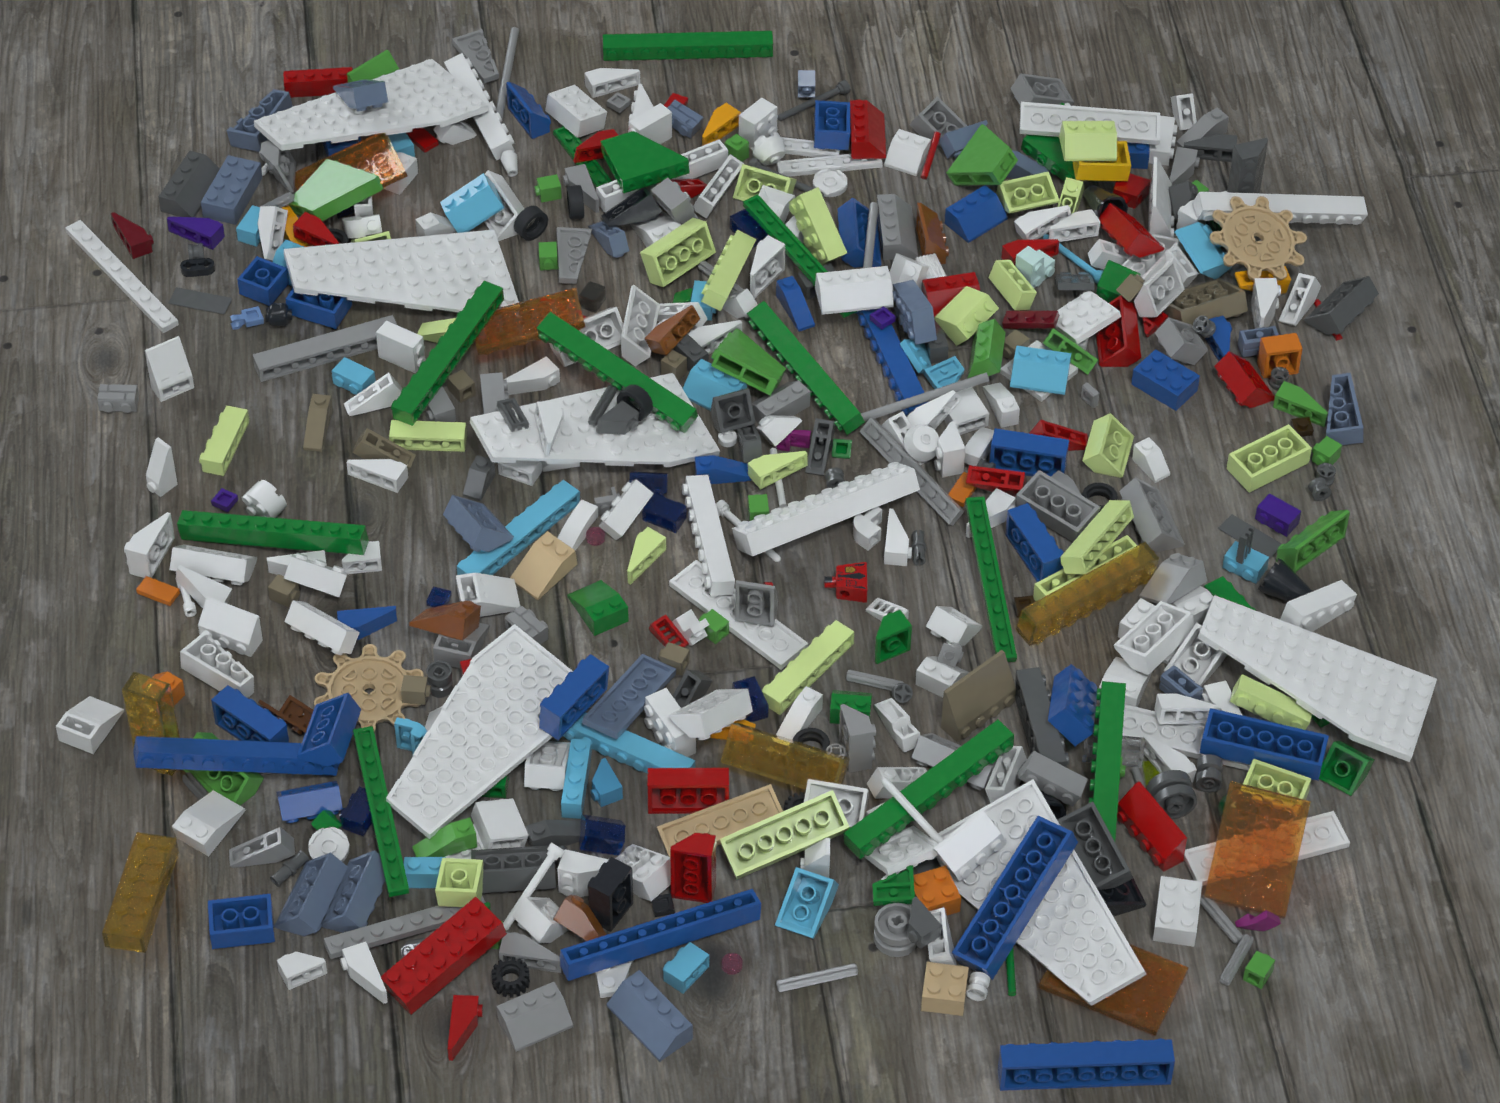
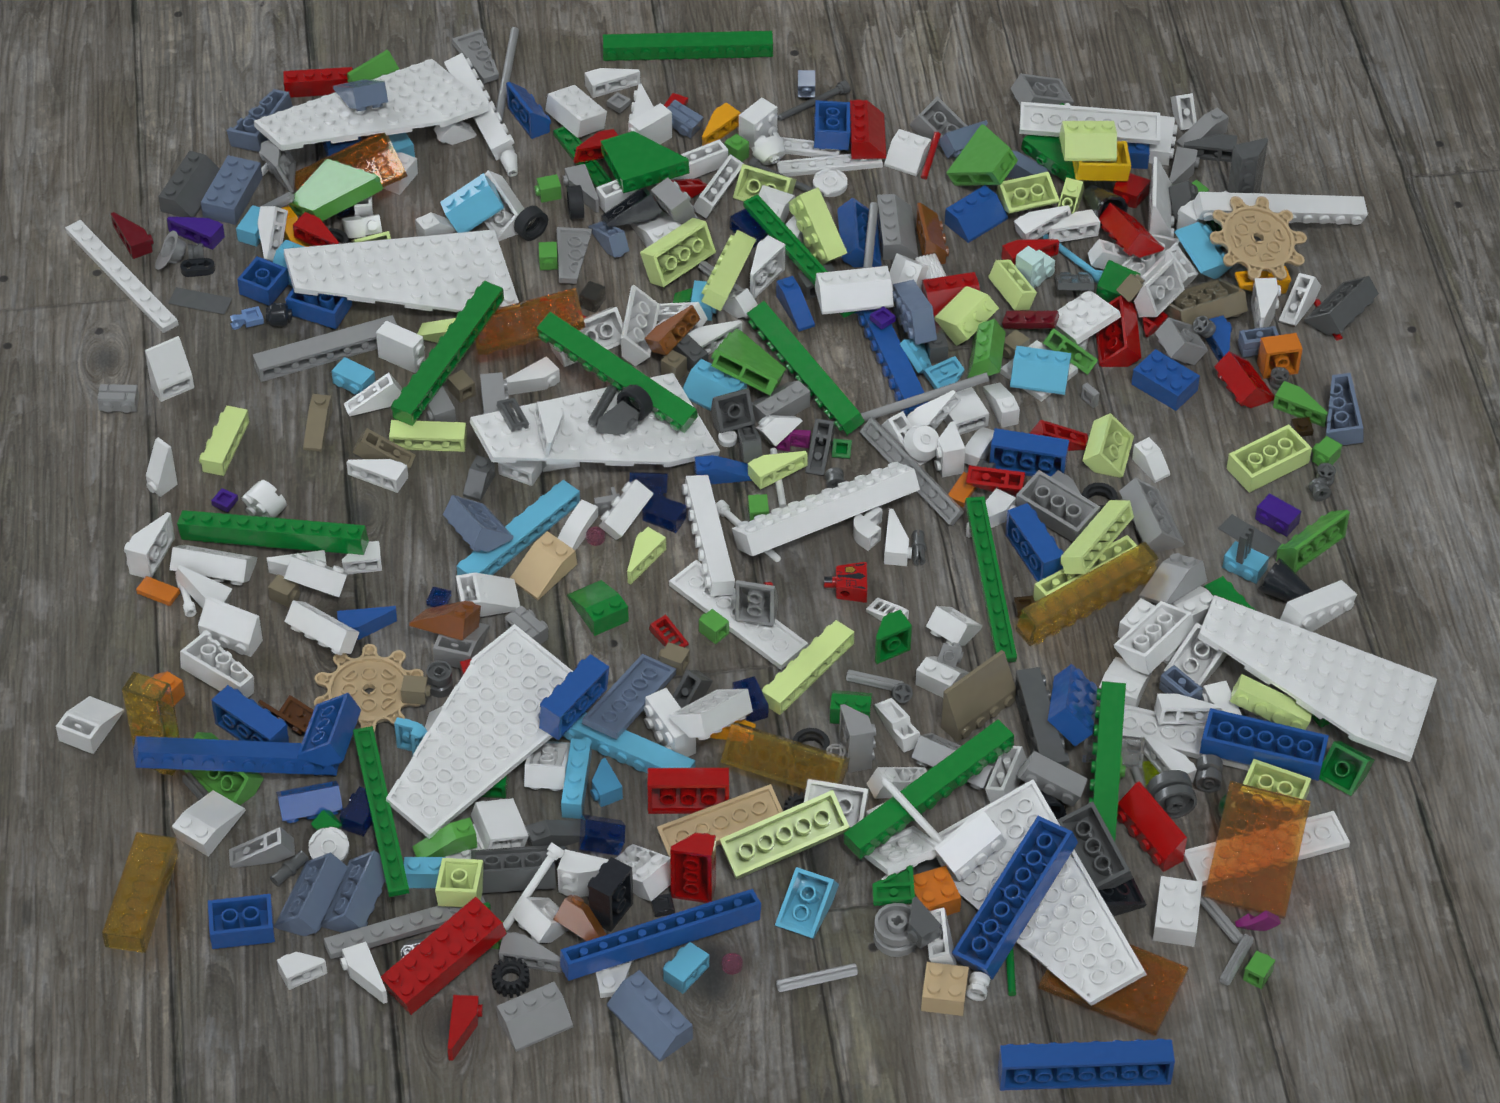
(172, 250): none -> light grey piece
(422, 139): red tile -> none
(691, 627): white brick -> none
(802, 713): white slope -> none
(817, 858): white slope -> none

